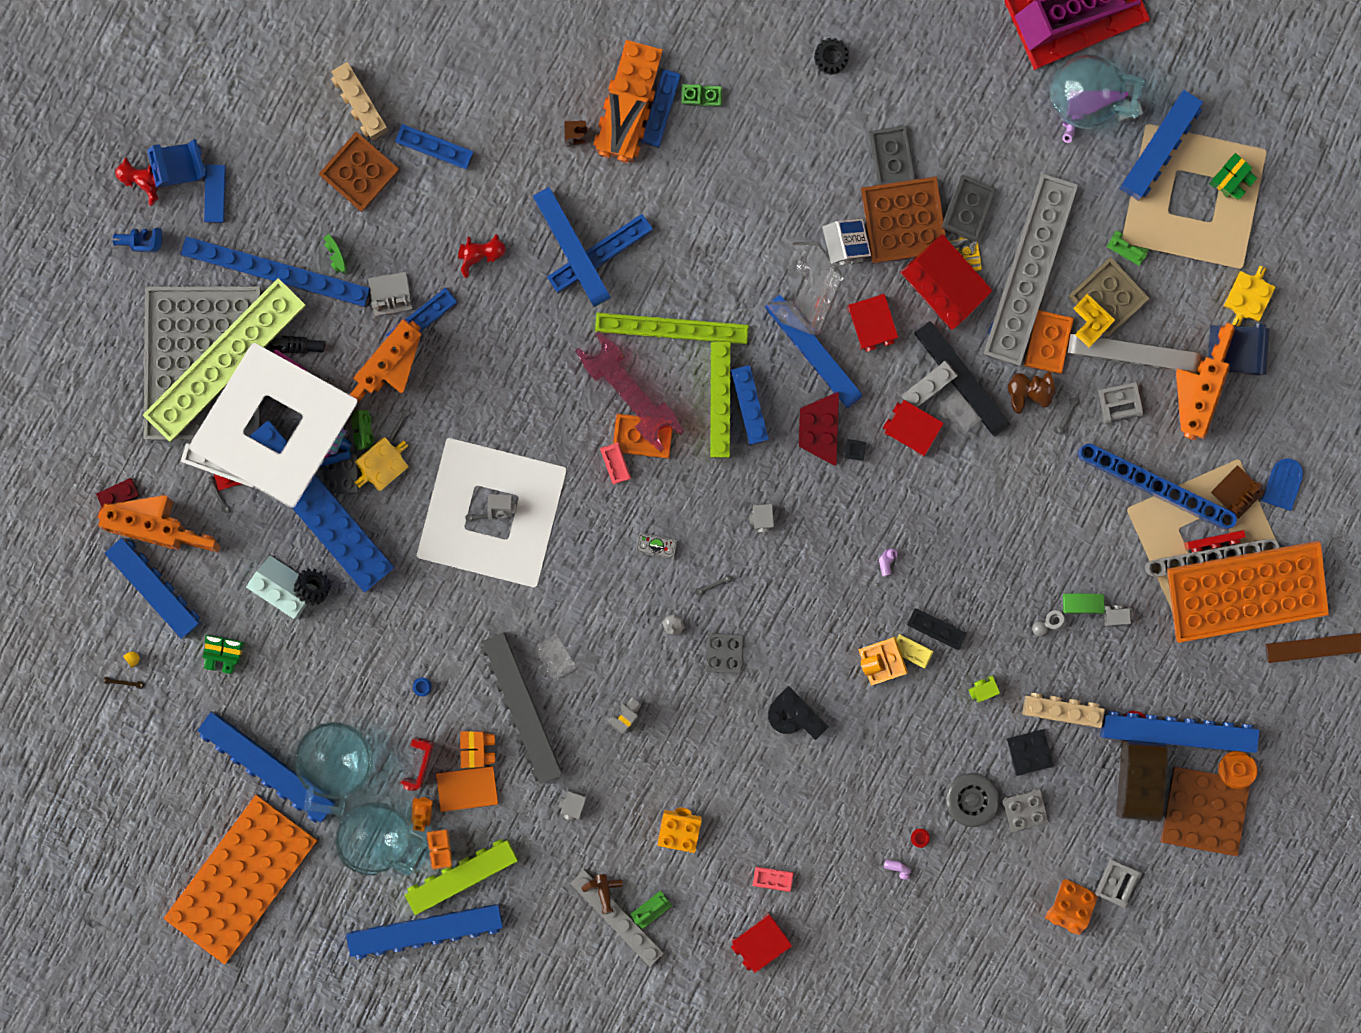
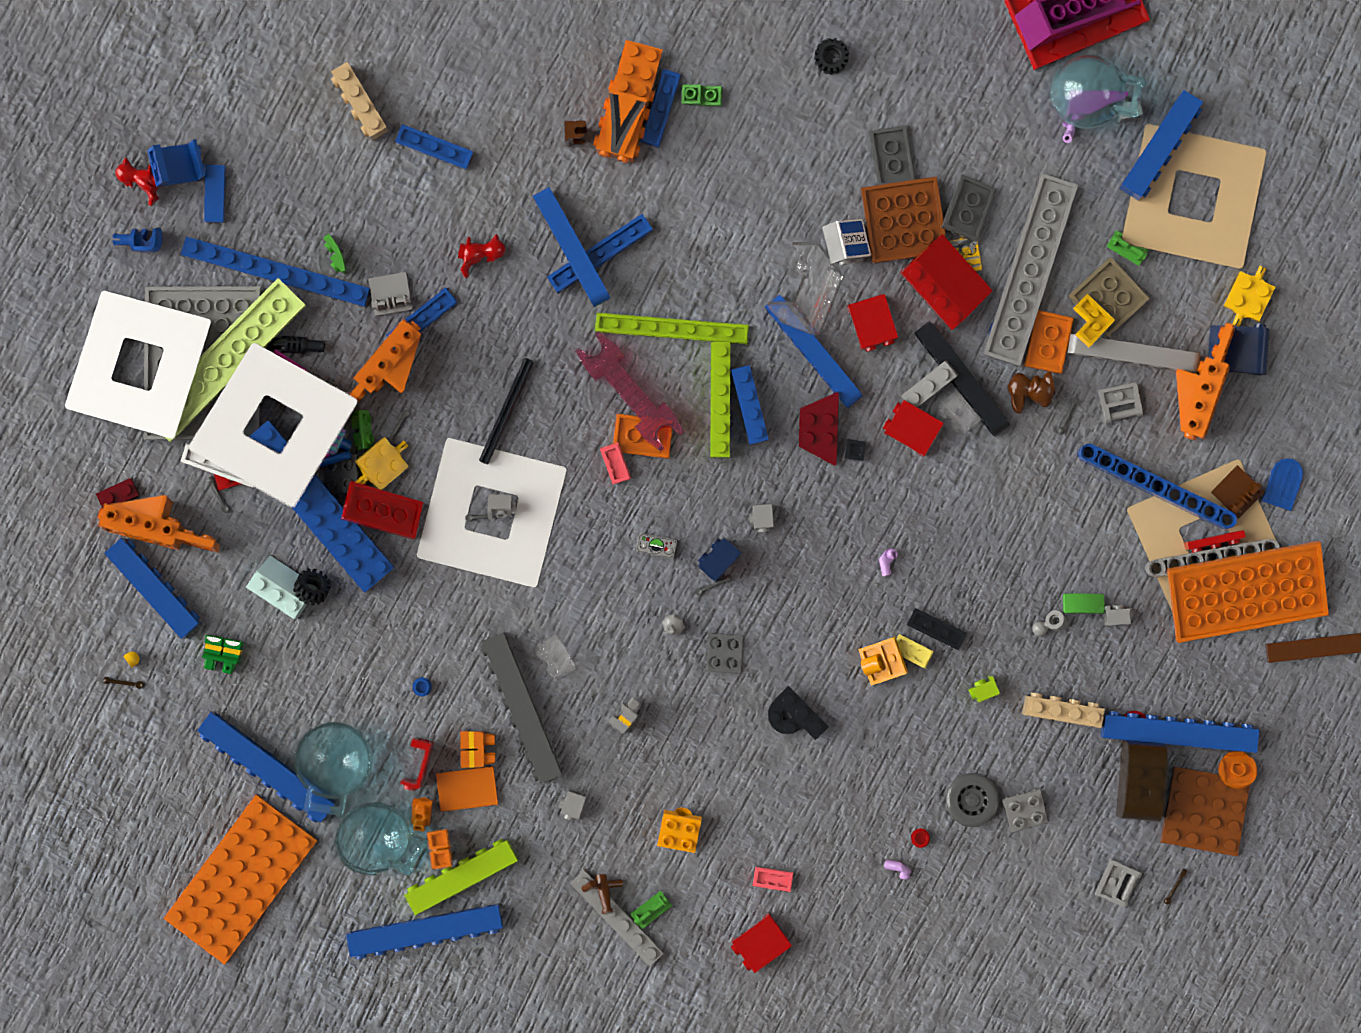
(153, 410): none -> white piece
(359, 172): dark orange plate -> none
(382, 510): none -> red plate
(506, 411): none -> black axle
(718, 559): none -> dark blue piece
(1029, 752): black plate -> none
(1072, 907): orange bracket -> none
(1167, 900): none -> dark brown hinge
(1230, 176): green hips -> none

